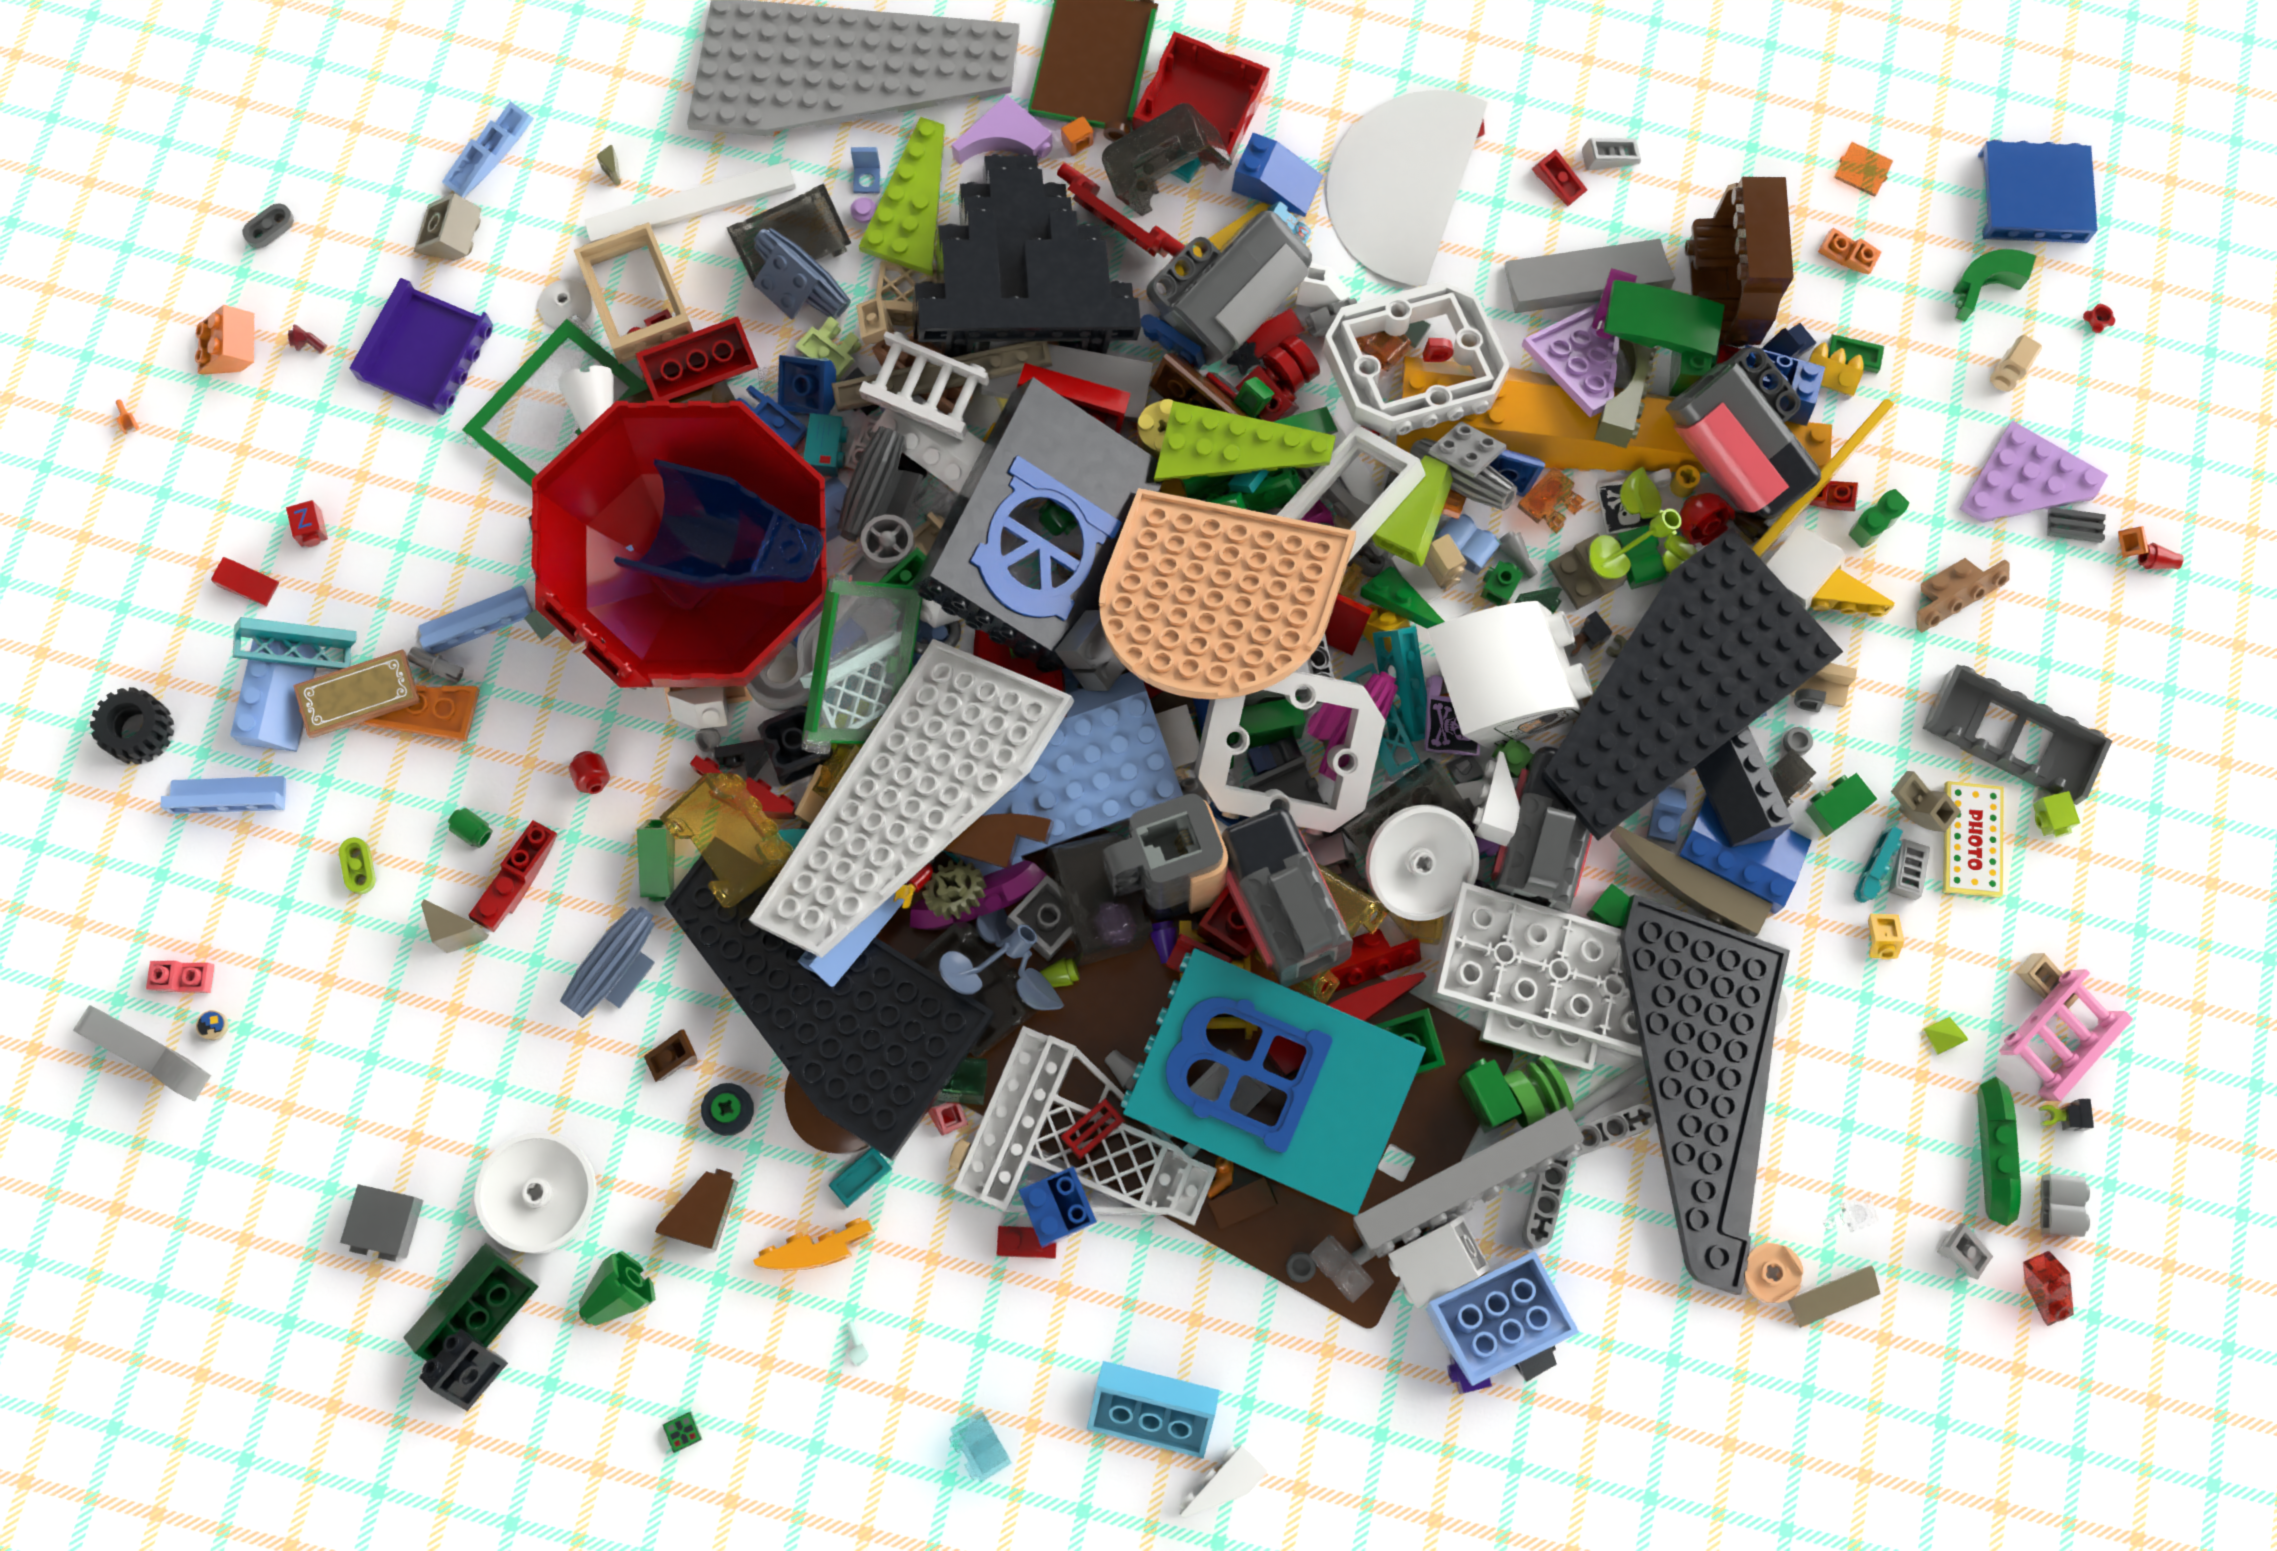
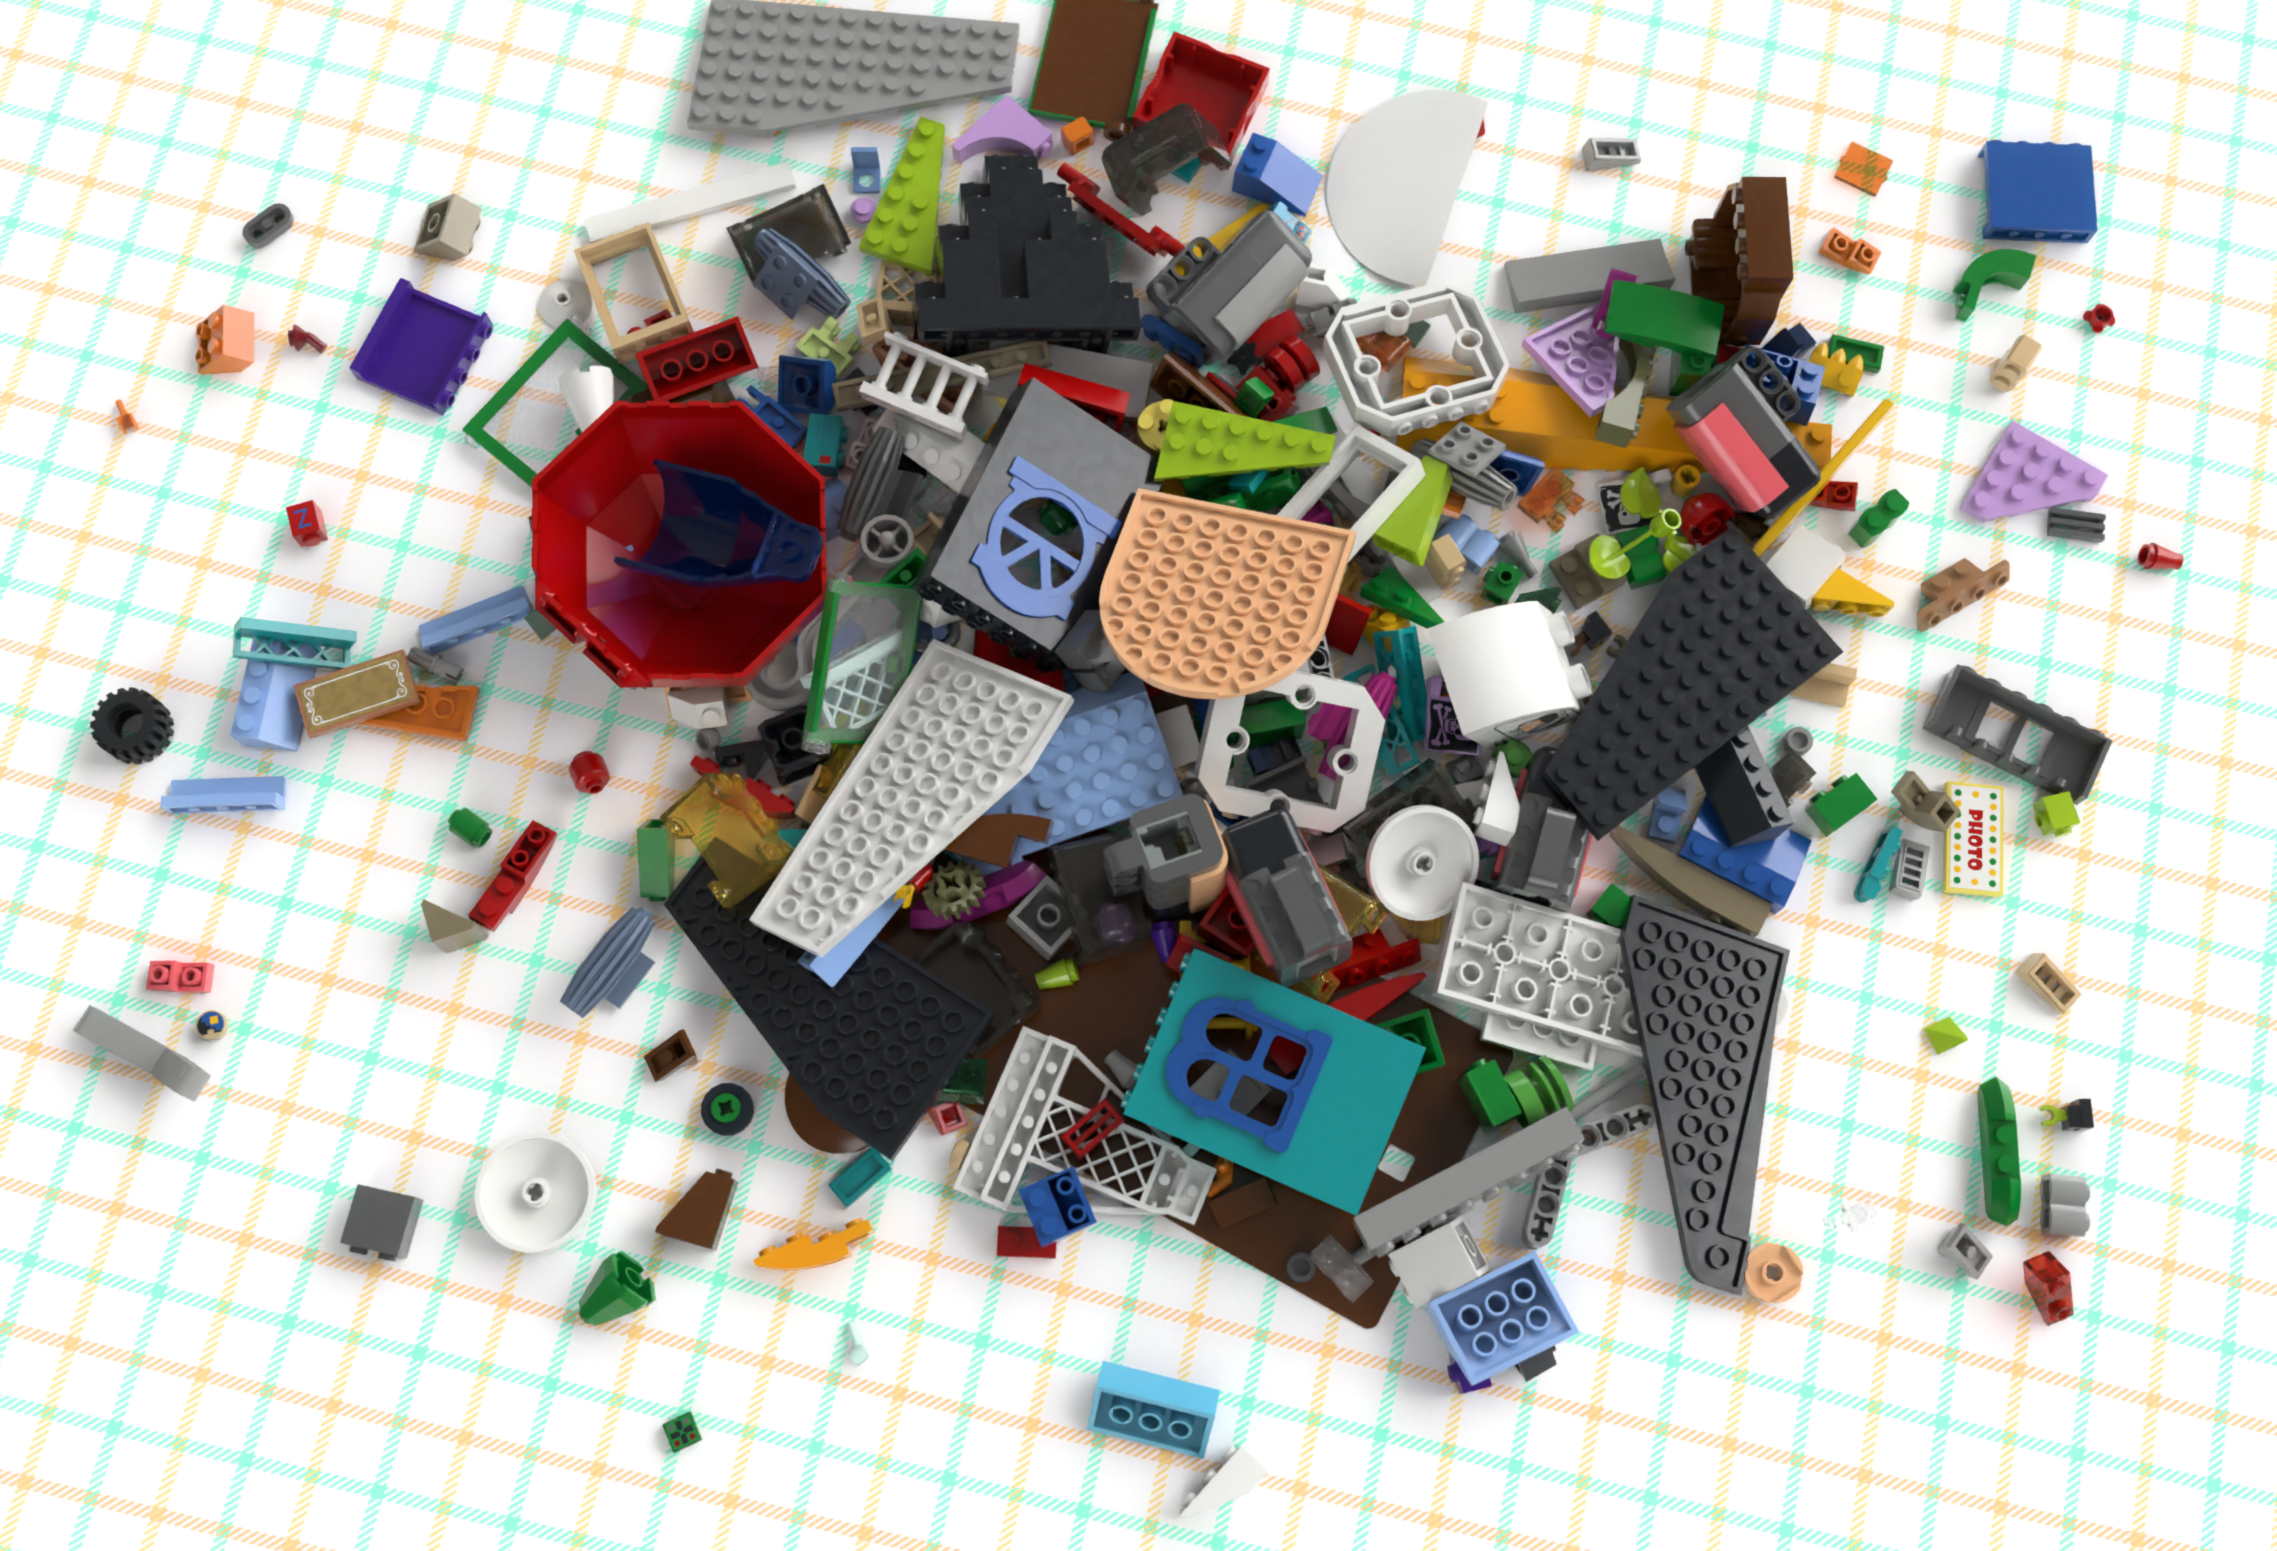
(244, 581): red slope -> none
(357, 867): lime plate -> none
(462, 1369): black plate -> none
(476, 1300): dark green slope -> none
(488, 150): light blue slope -> none
(609, 164): olive slope -> none
(980, 1446): clear light blue brick -> none
(992, 927): sand blue plant -> none
(1438, 350): red tile -> none
(1559, 177): red slope -> none
(1809, 699): dark grey tile -> none
(1834, 1296): dark tan slope -> none
(1885, 936): yellow bracket -> none
(2091, 1045): bright pink fence -> none
(2133, 541): orange slope -> none

